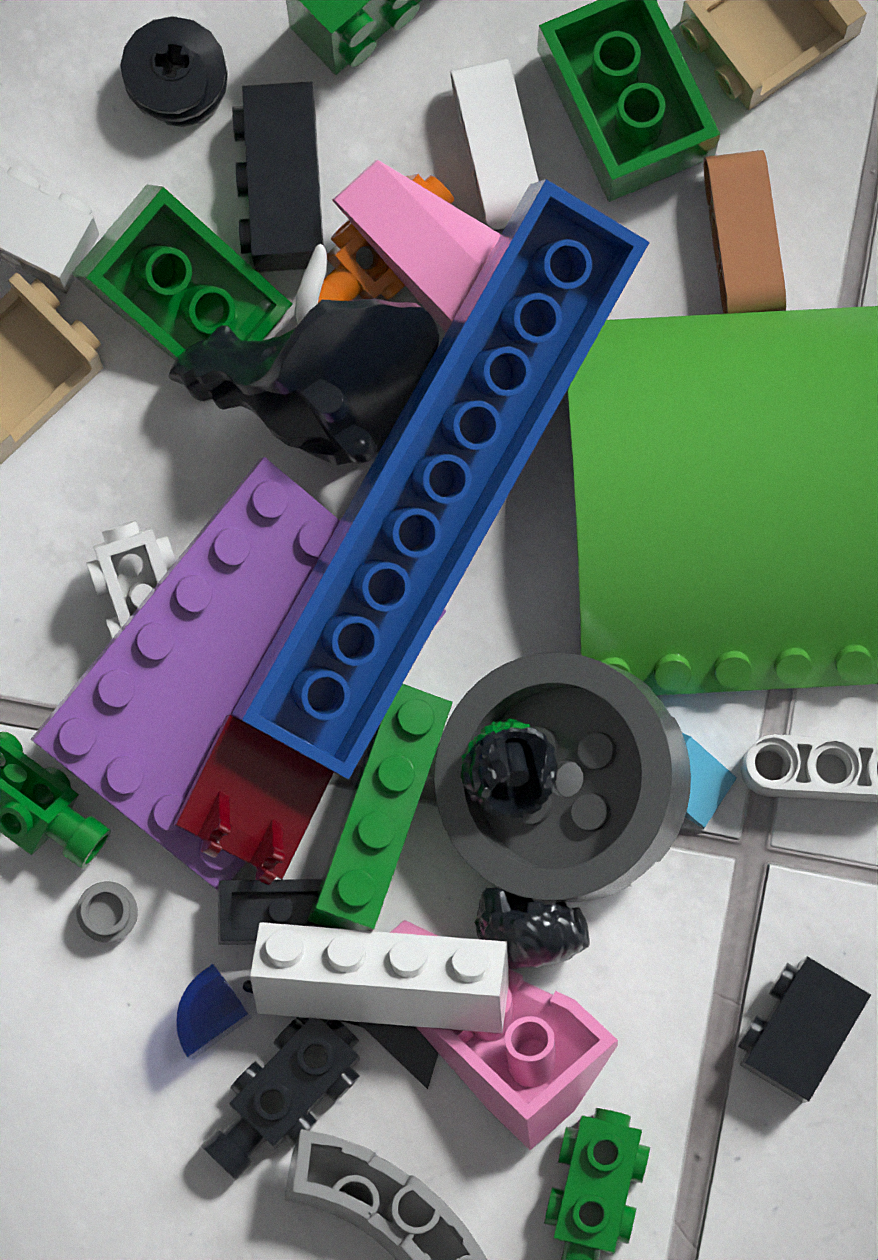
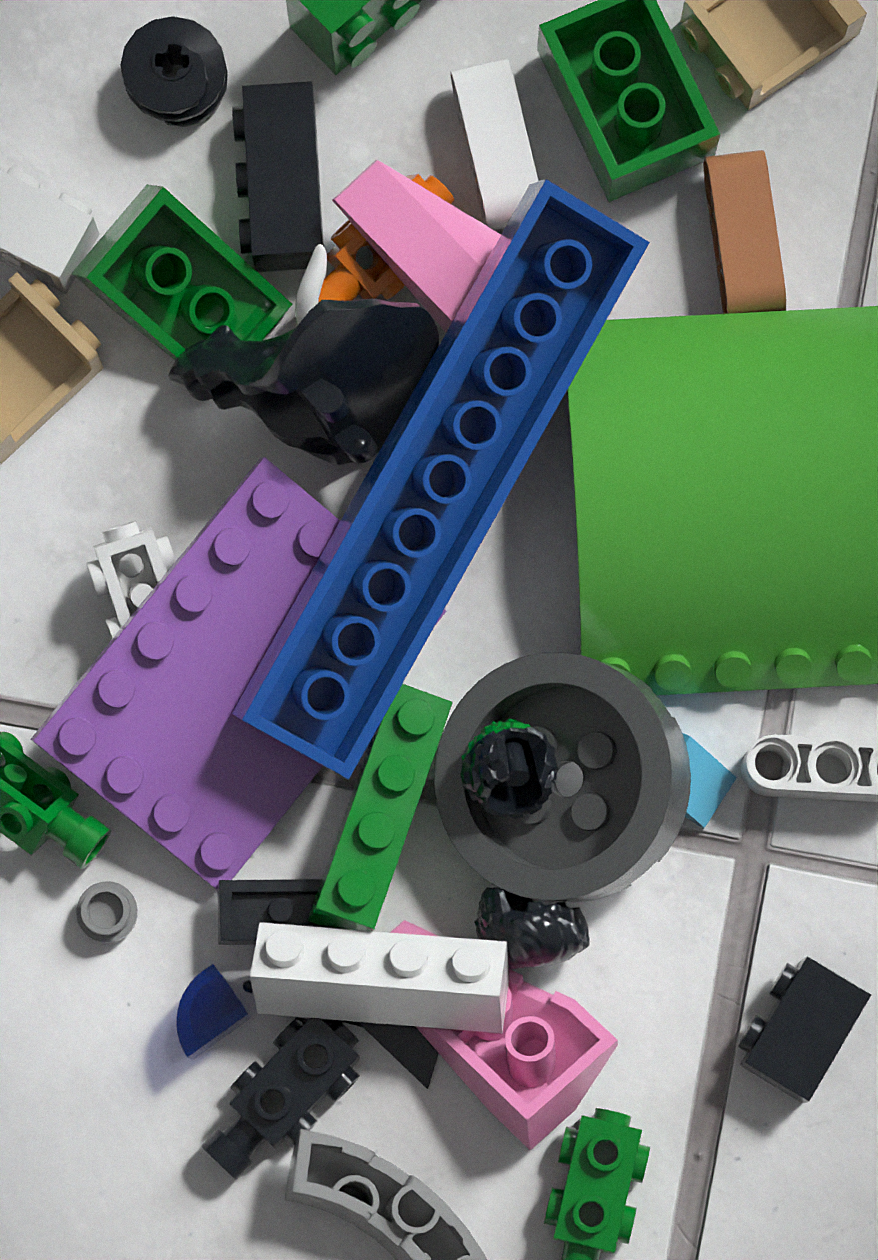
(253, 799): dark red plate -> none

